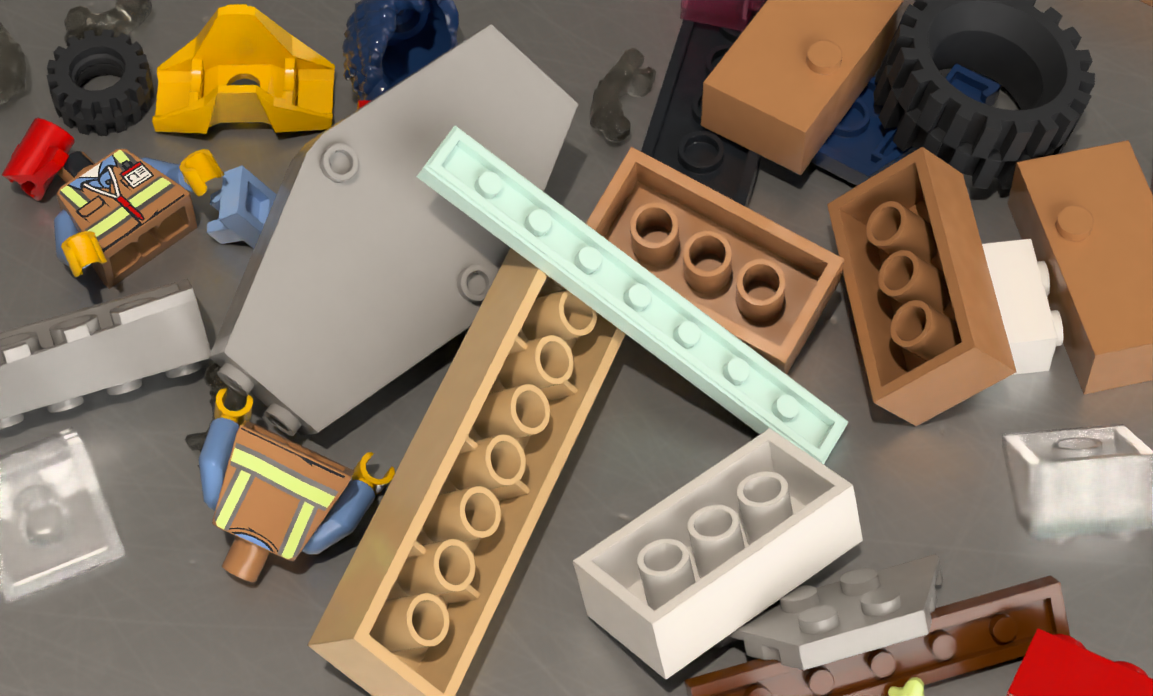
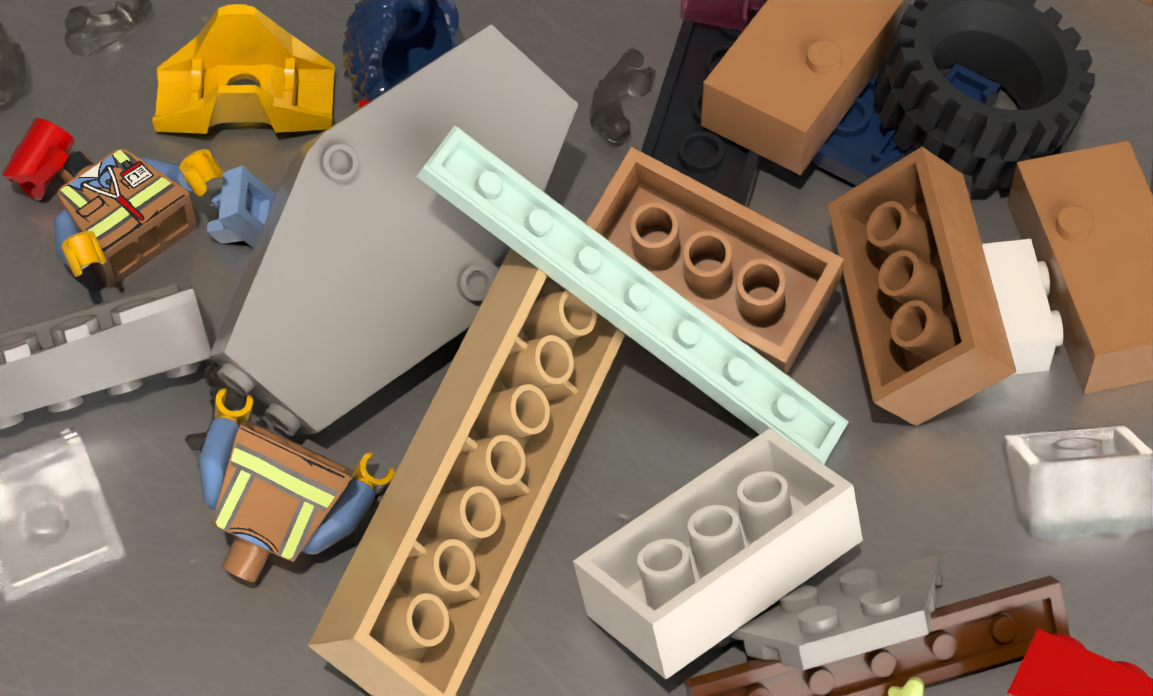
(105, 107): black tyre -> none

